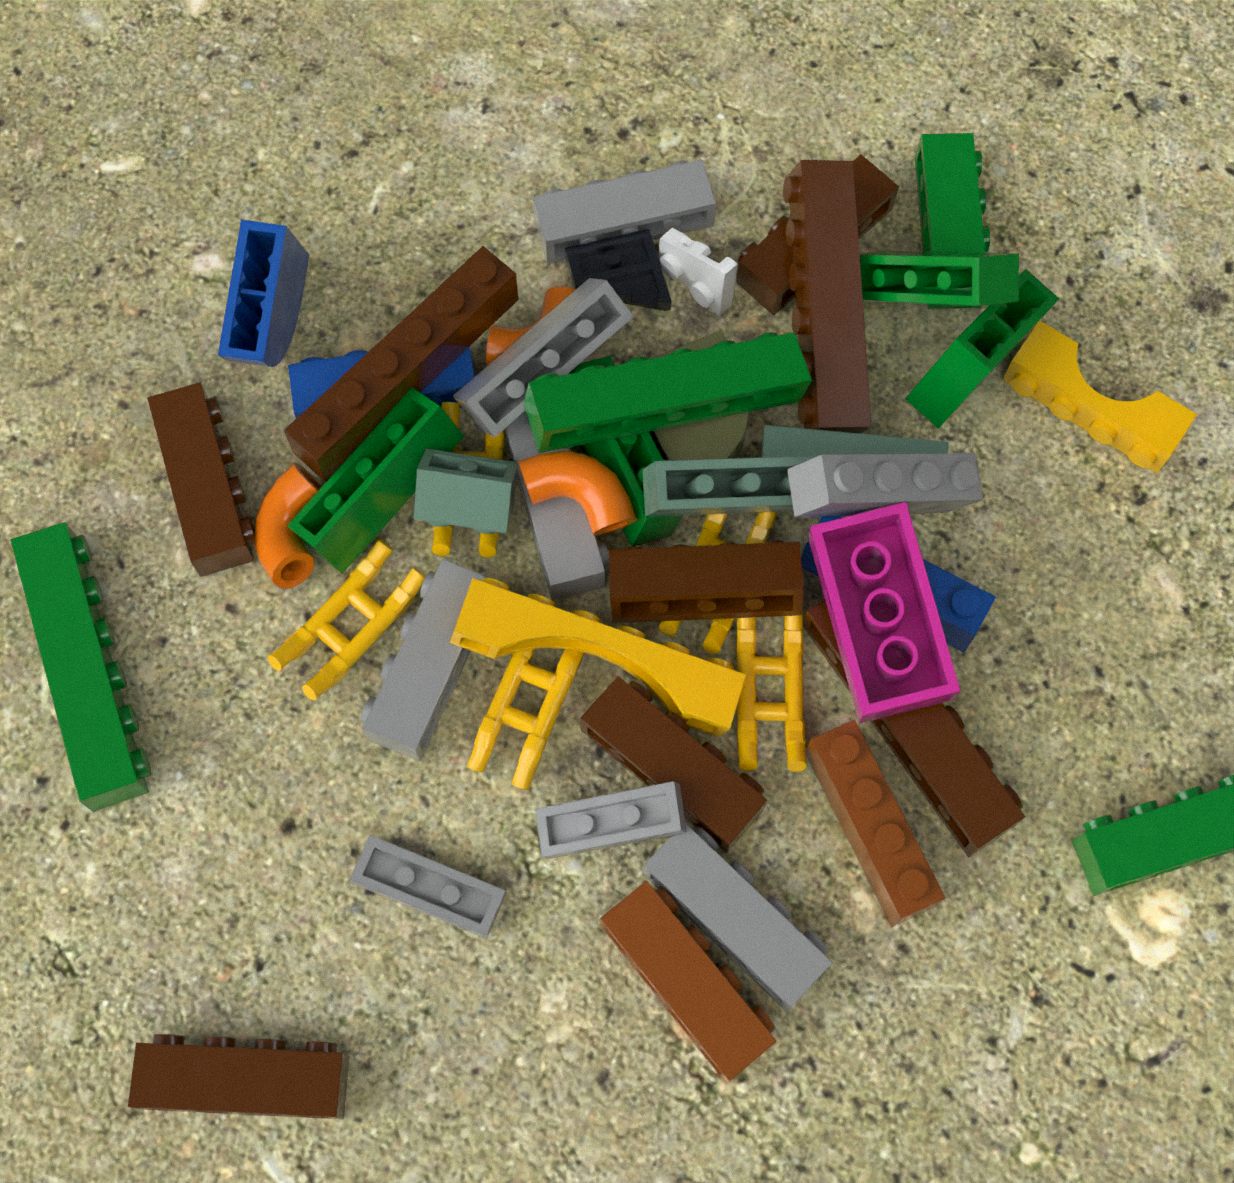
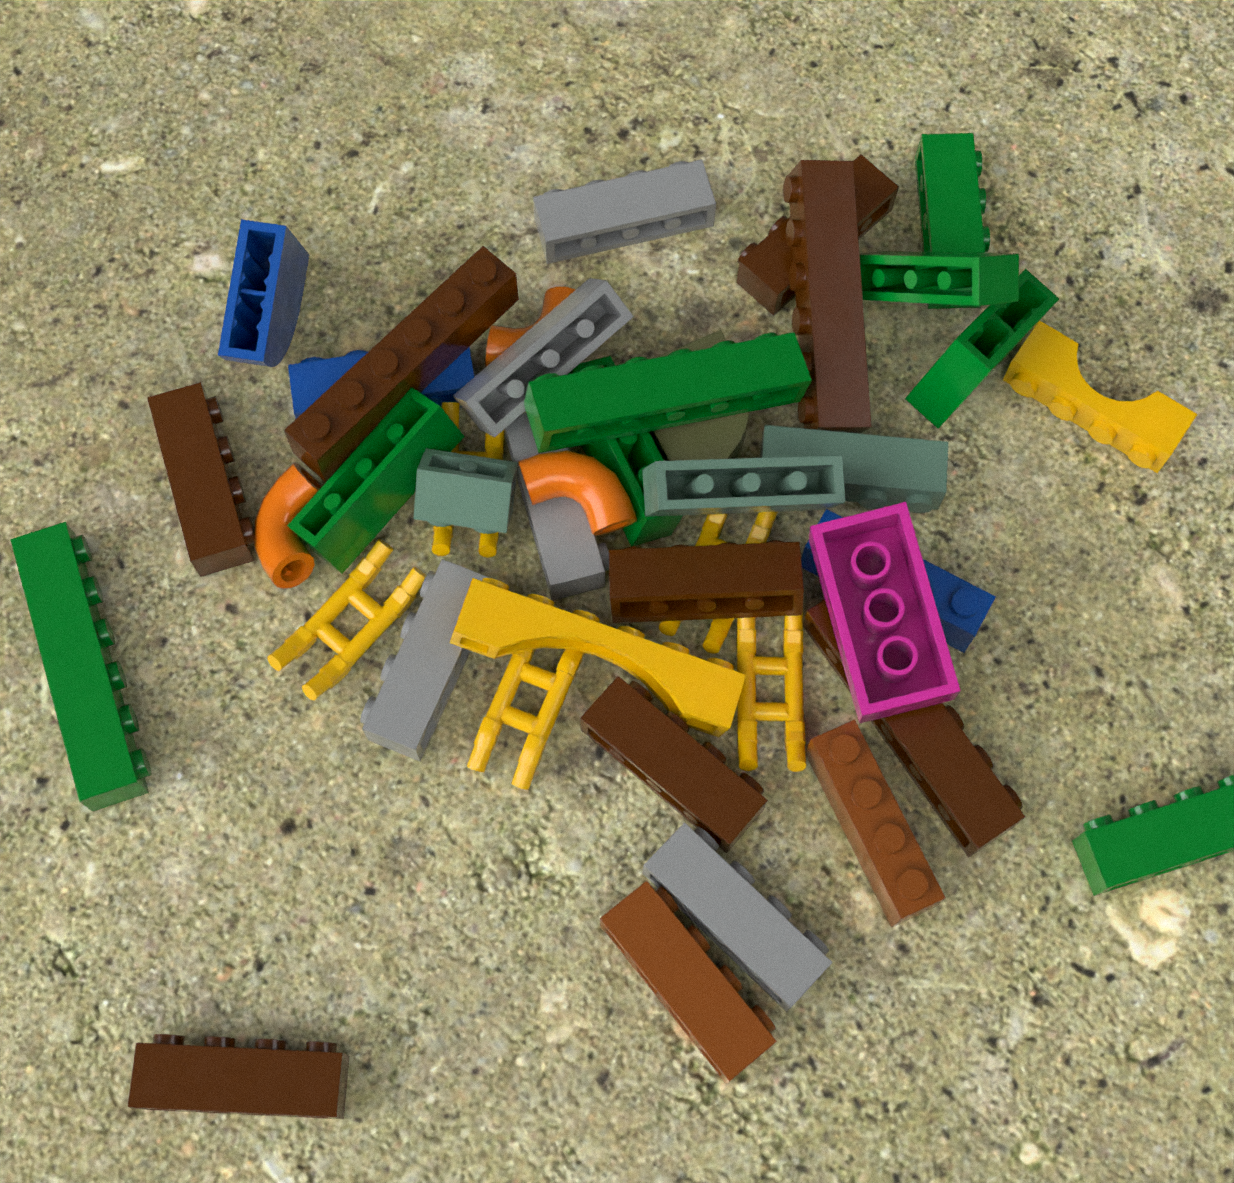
(428, 886): light grey plate -> none
(611, 820): light grey plate -> none
(627, 264): black wing -> none
(708, 280): white wing -> none
(873, 481): light grey brick -> none

